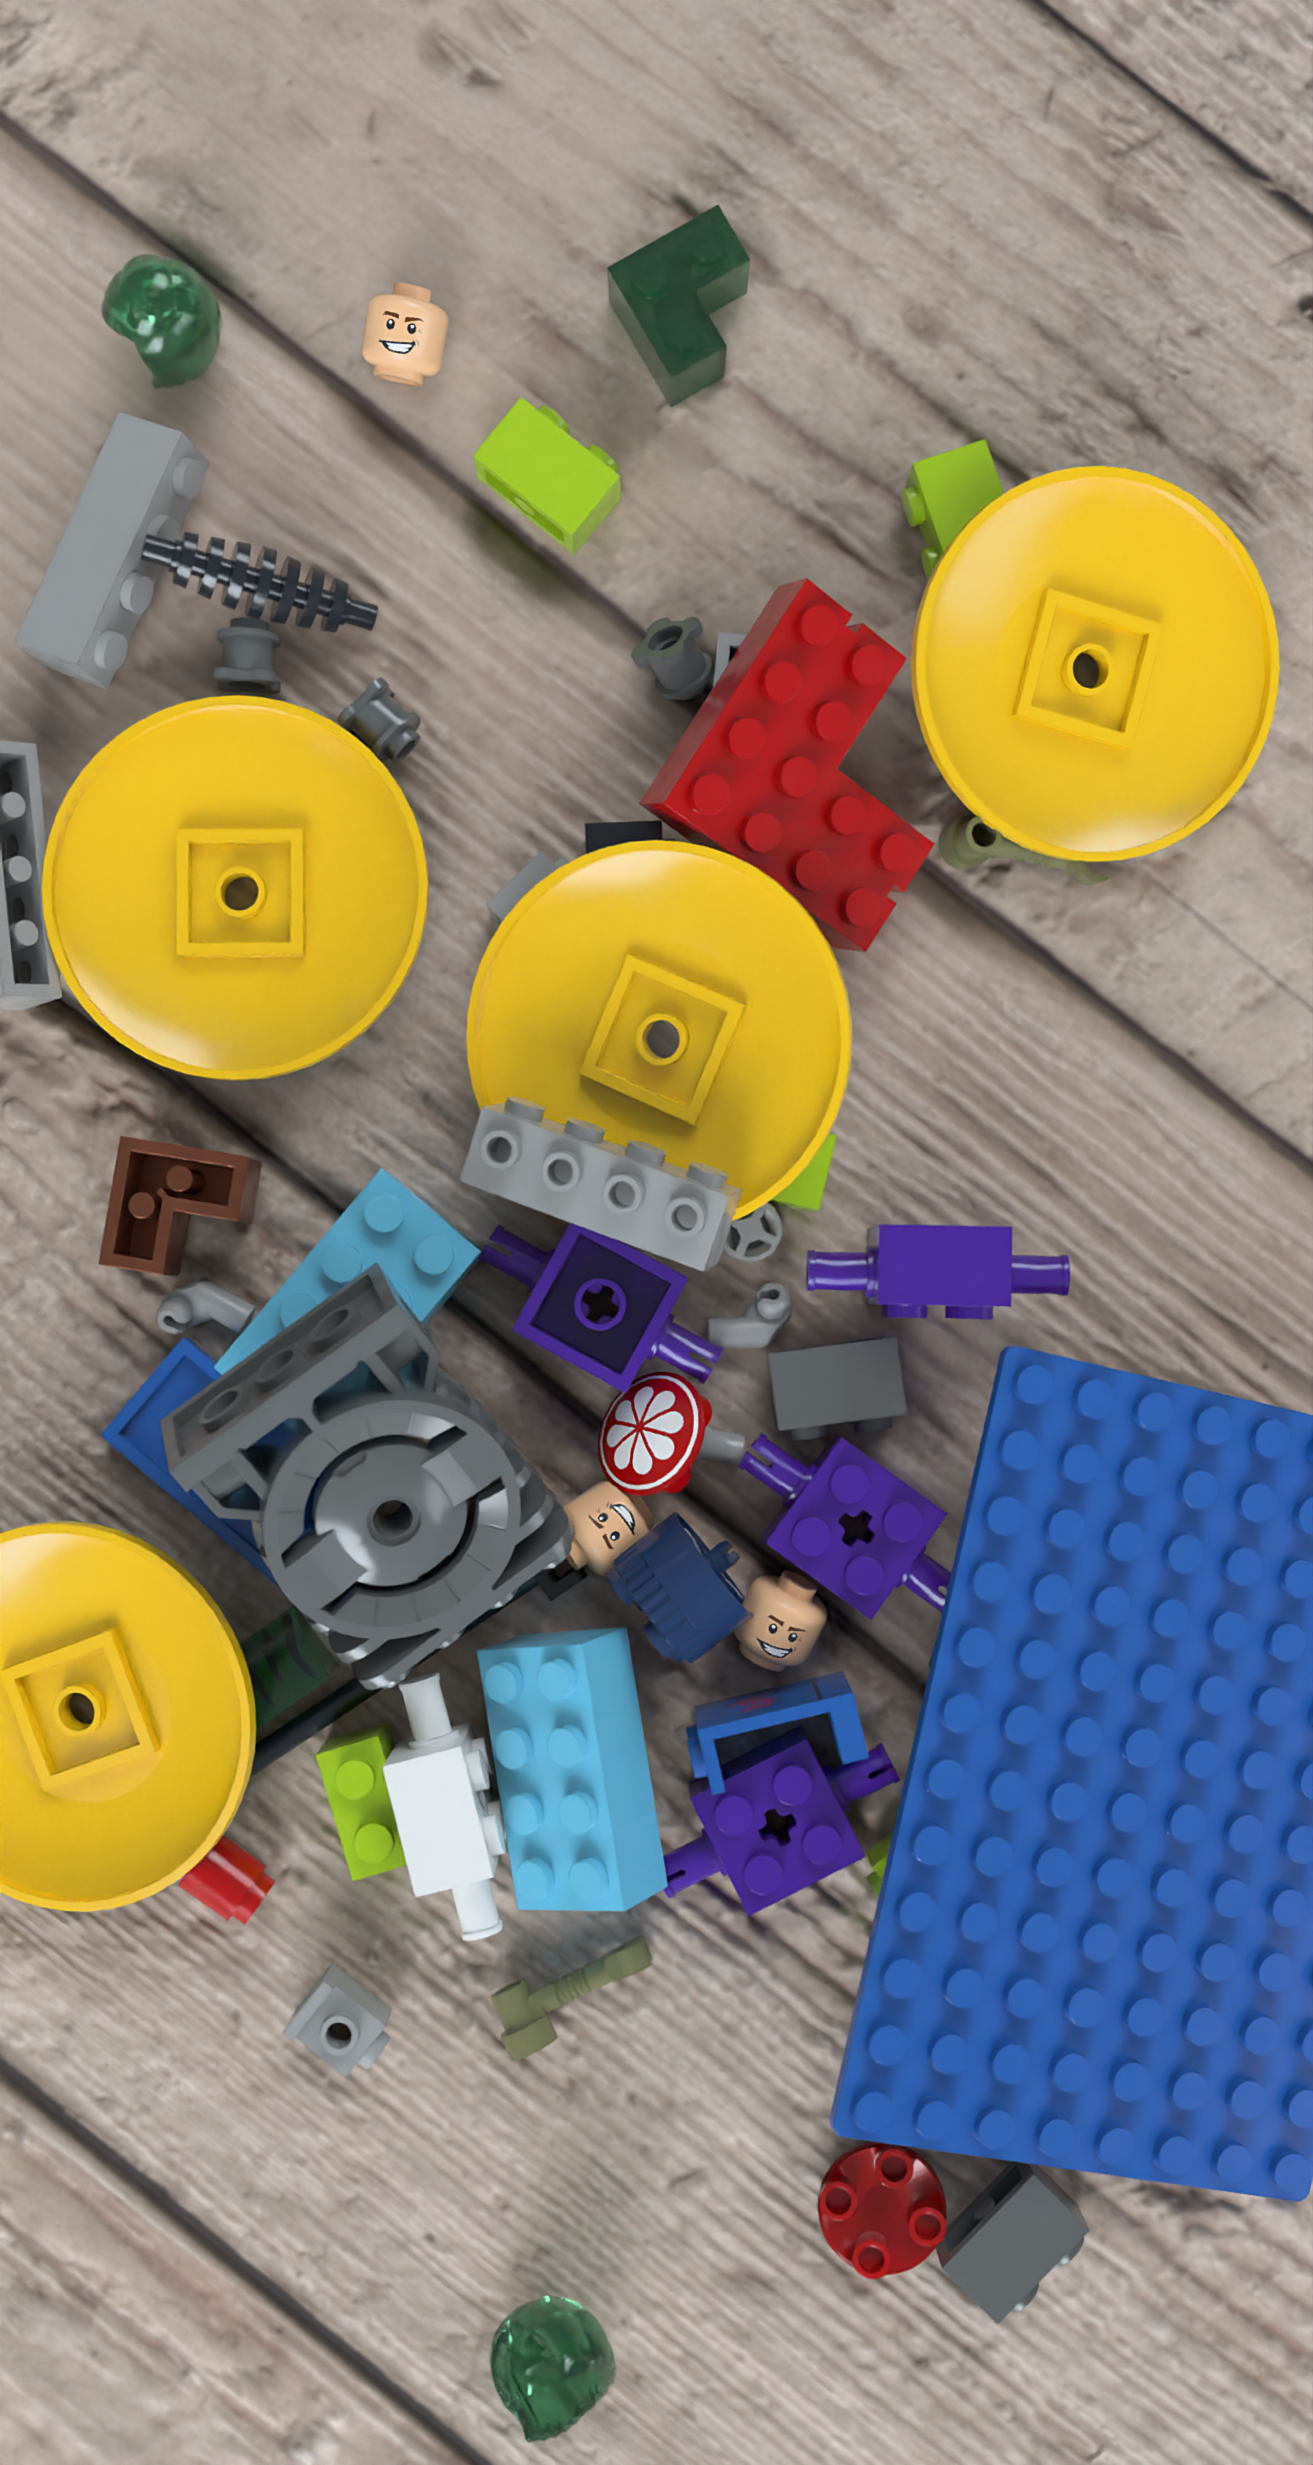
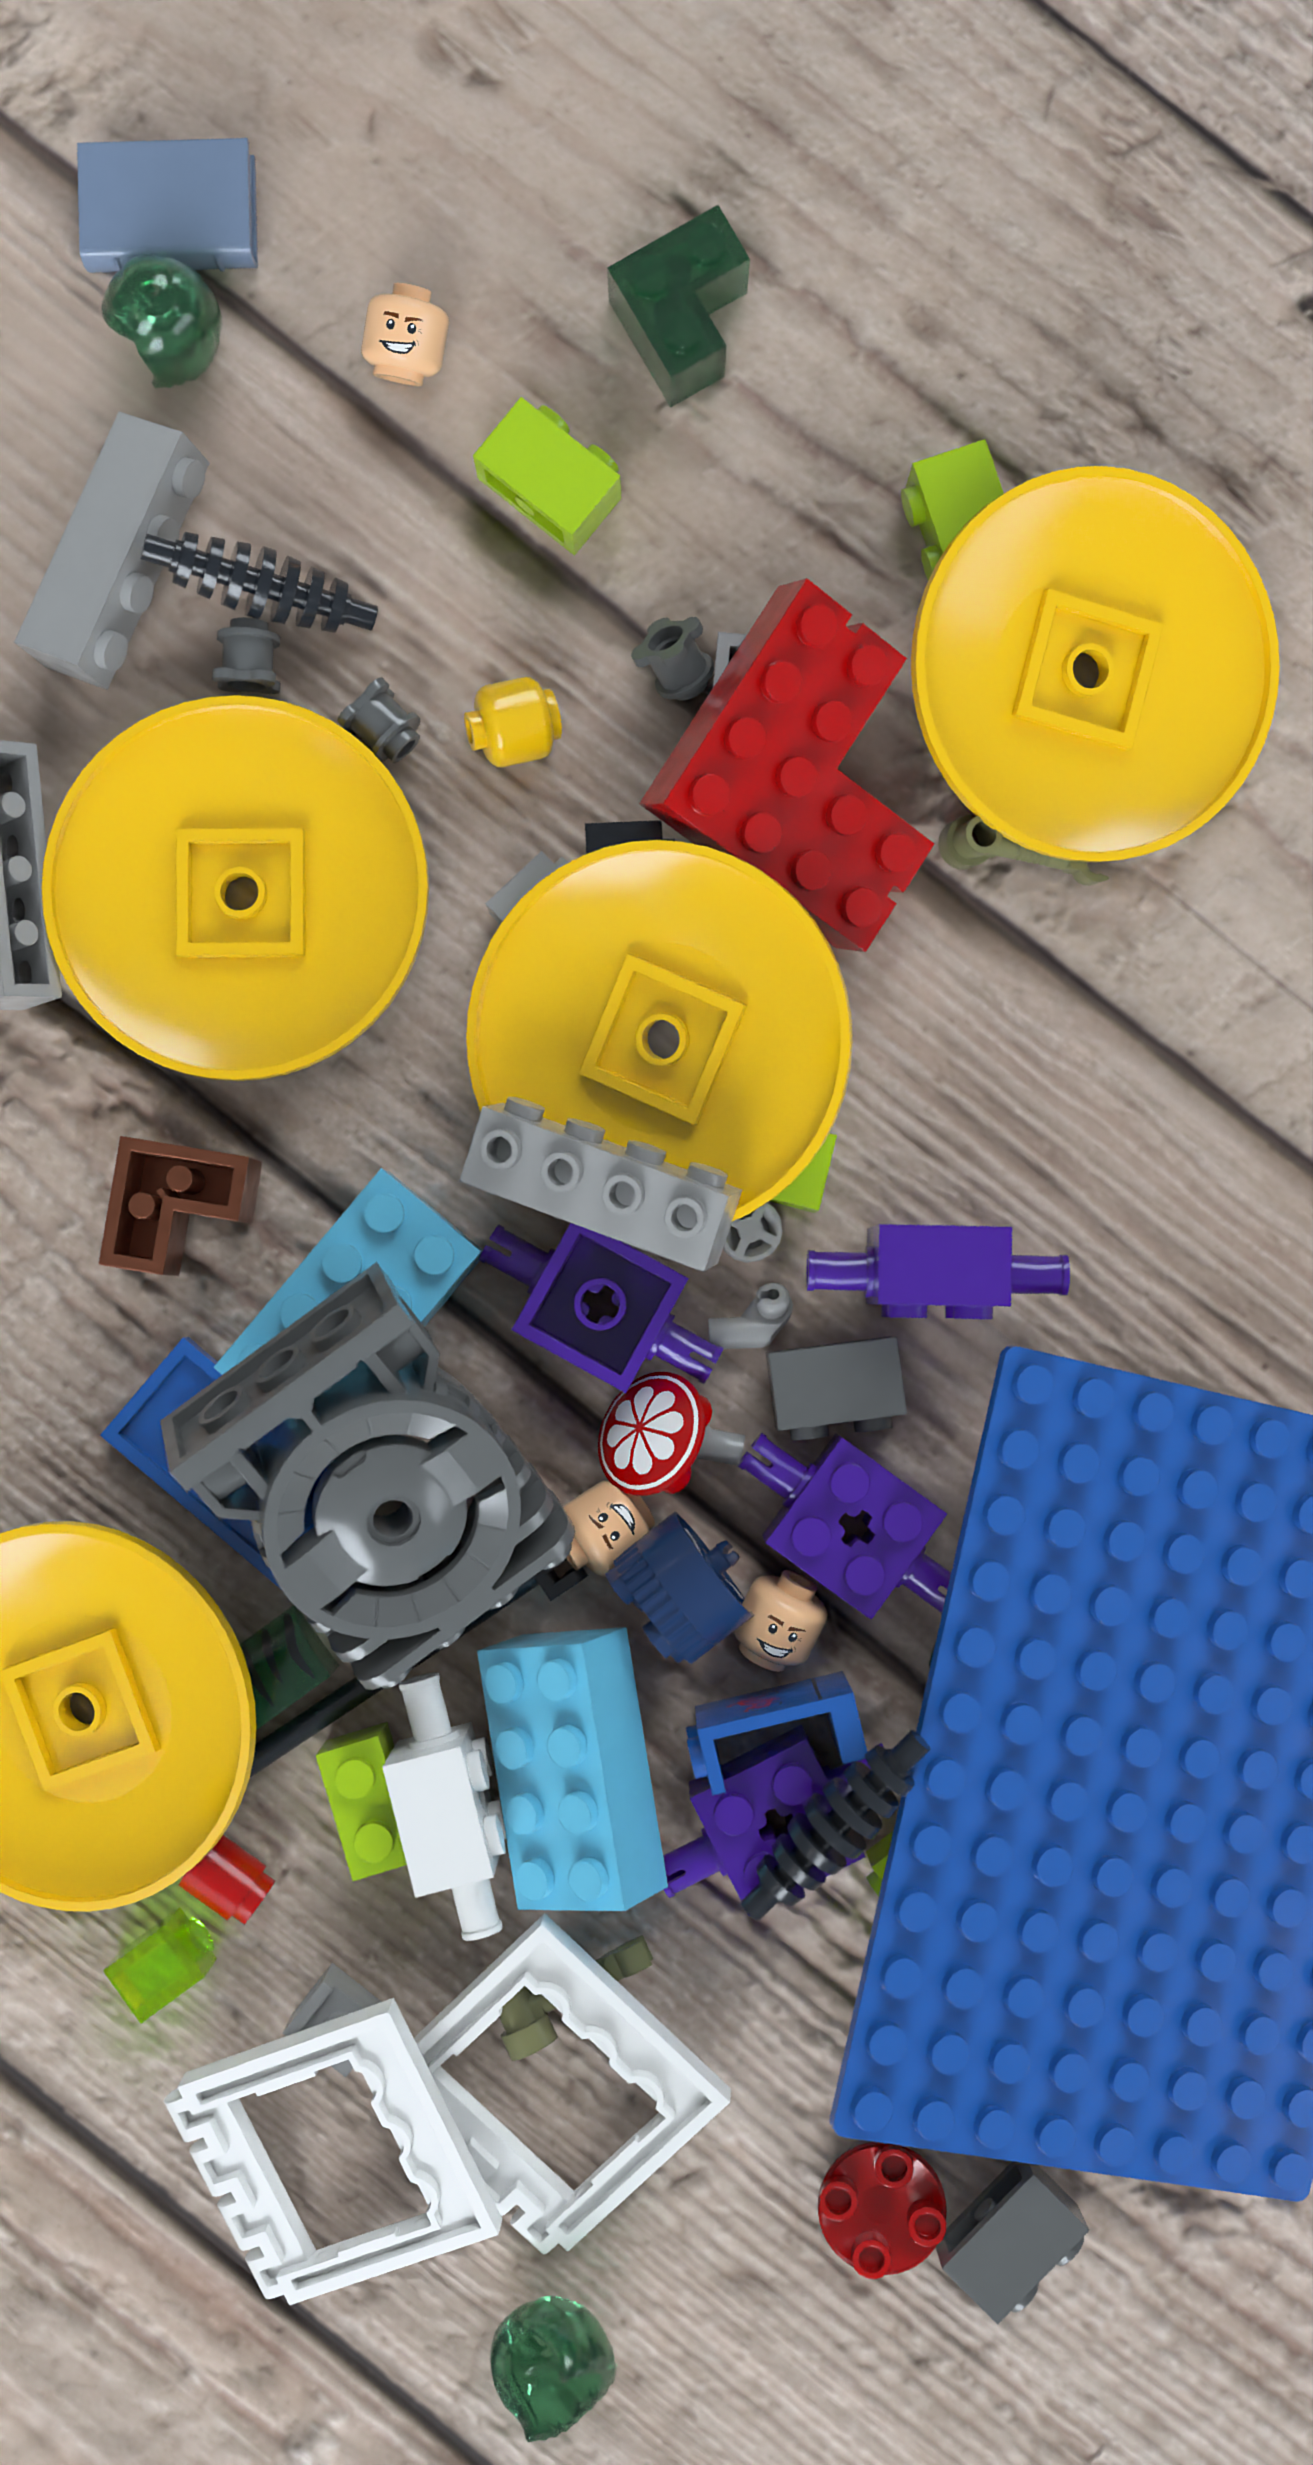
(161, 1964): none -> clear neon green brick
(167, 201): none -> sand blue piece
(200, 1303): light grey arm -> none
(403, 2100): none -> white hinge
(513, 722): none -> yellow head
(638, 2050): none -> white hinge
(835, 1825): none -> black piece

